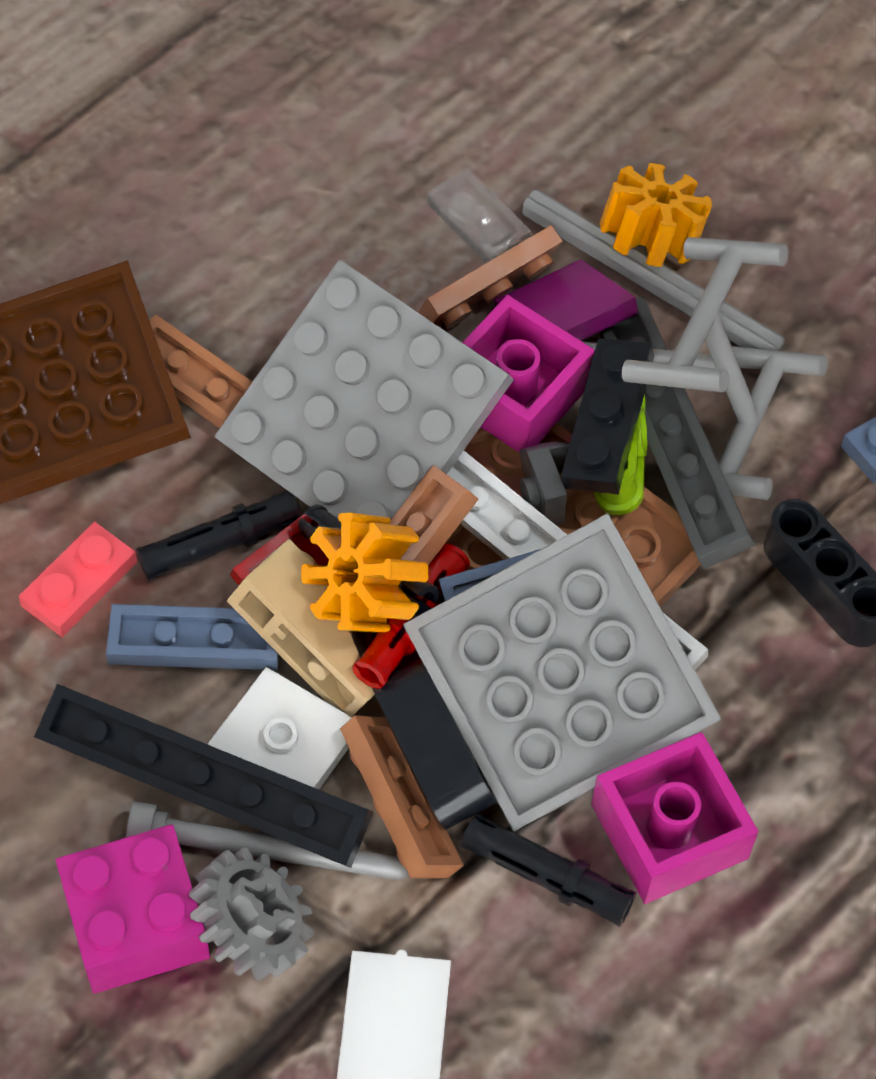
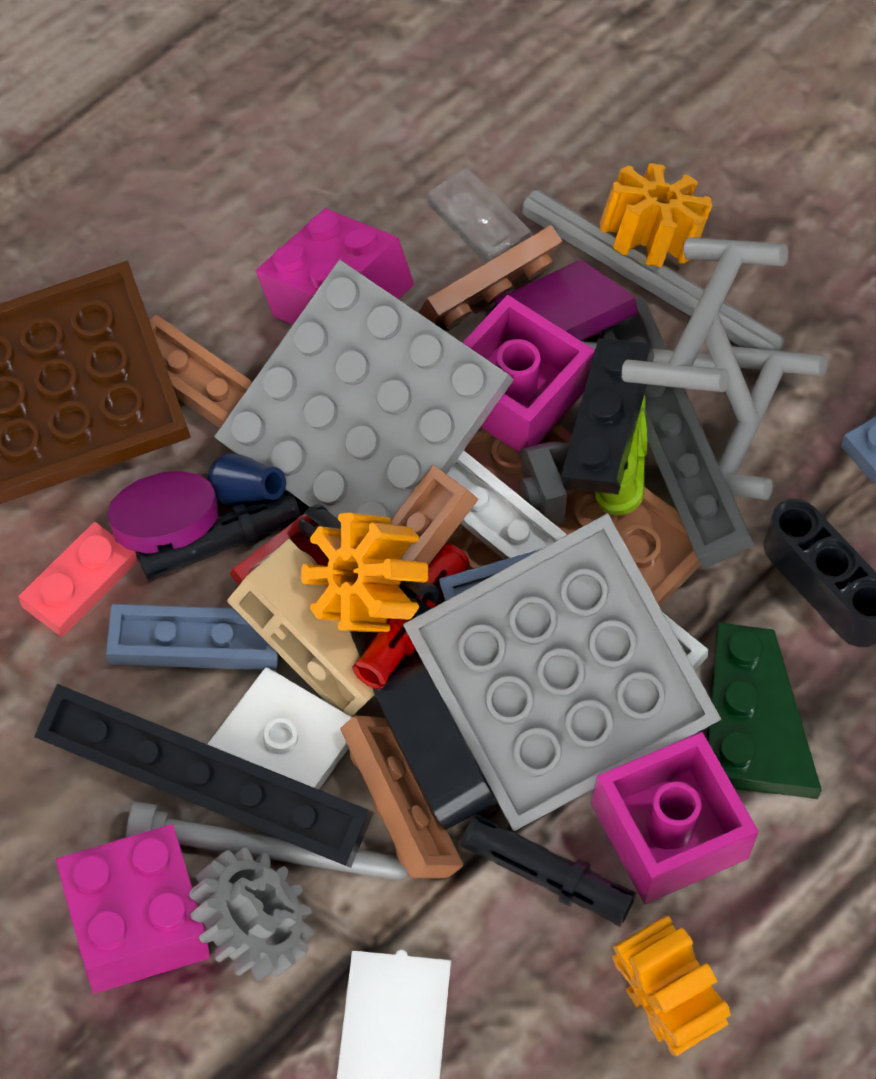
(163, 511): none -> magenta tile
(244, 480): none -> dark blue cone
(306, 260): none -> dark pink brick
(671, 985): none -> light orange gear
(760, 726): none -> dark green wing

